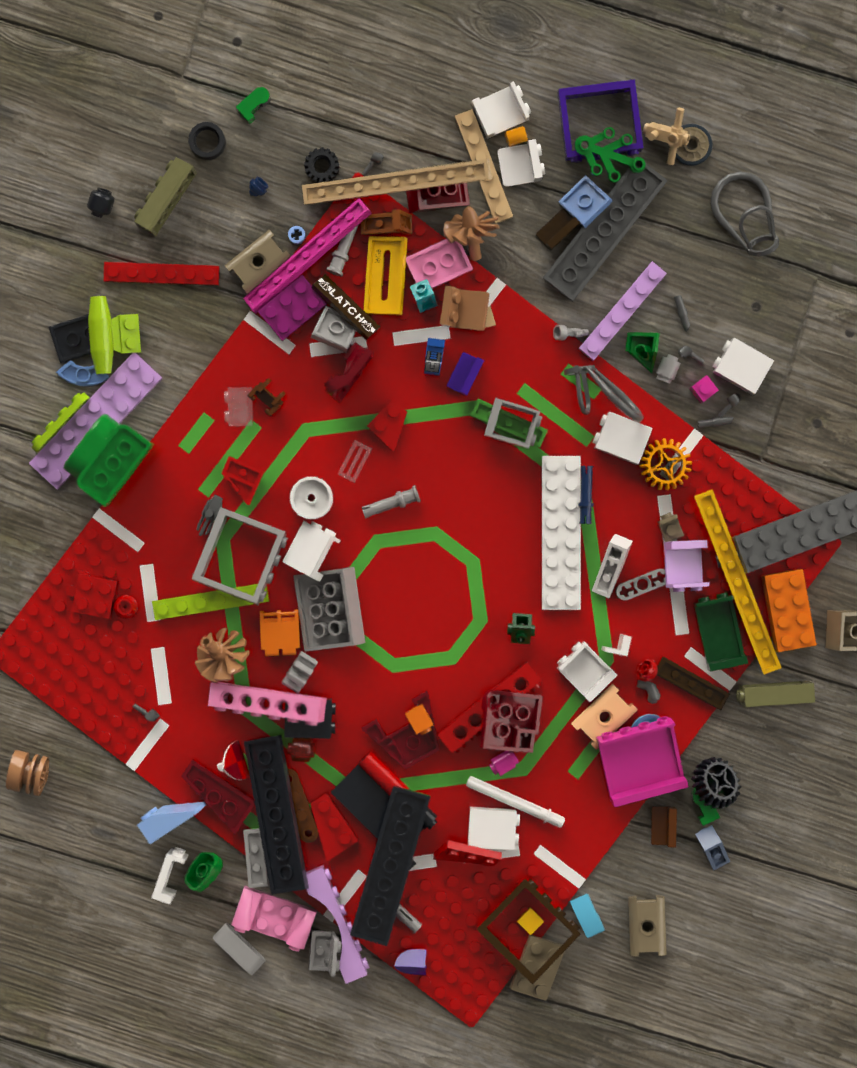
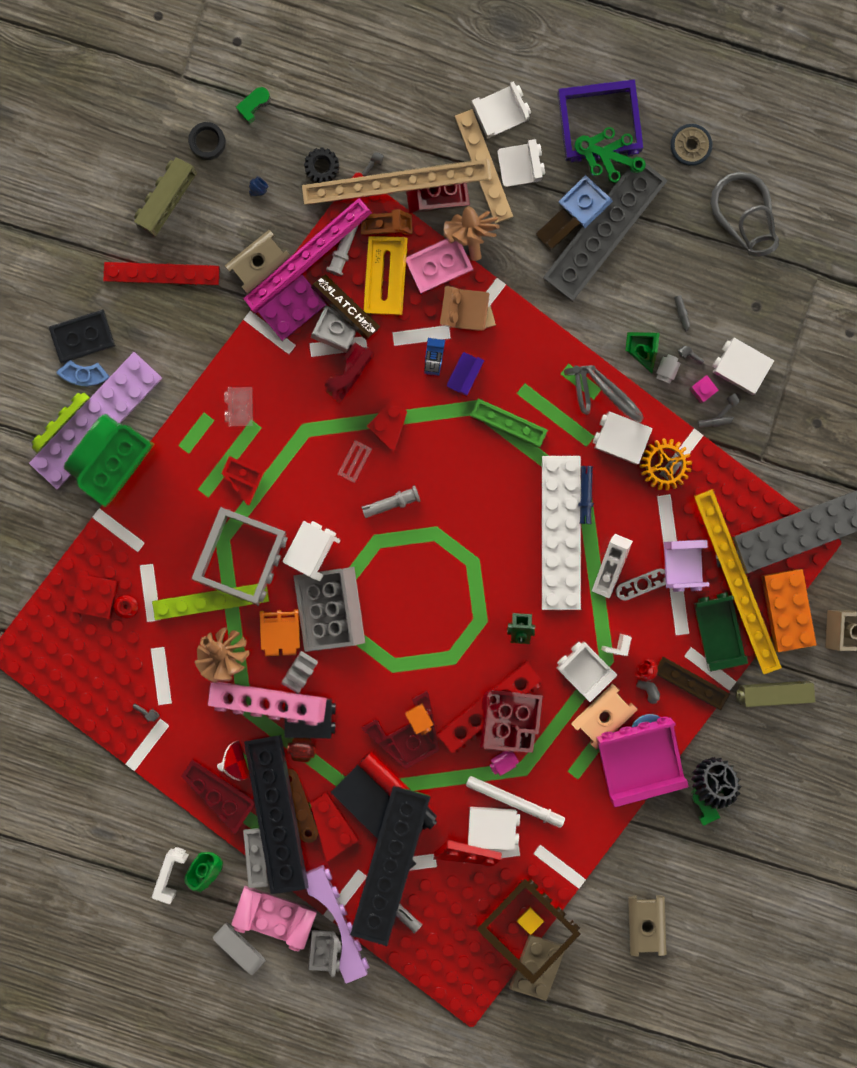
(31, 773): medium nougat wheel -> none
(100, 202): black head -> none
(110, 335): lime plate -> none
(163, 820): light blue slope -> none
(210, 513): dark grey piece -> none
(263, 394): reddish brown piece -> none
(292, 231): light blue bush -> none
(301, 492): white wheel -> none
(412, 962): brick -> none
(423, 295): teal bracket -> none
(516, 136): light orange brick -> none
(536, 420): light grey window -> none
(561, 332): light grey piece -> none
(587, 915): medium azure slope -> none
(622, 311): lavender plate -> none
(664, 826): reddish brown panel -> none
(670, 527): dark tan bracket -> none
(674, 135): tan piece -> none
(712, 847): sand blue slope -> none

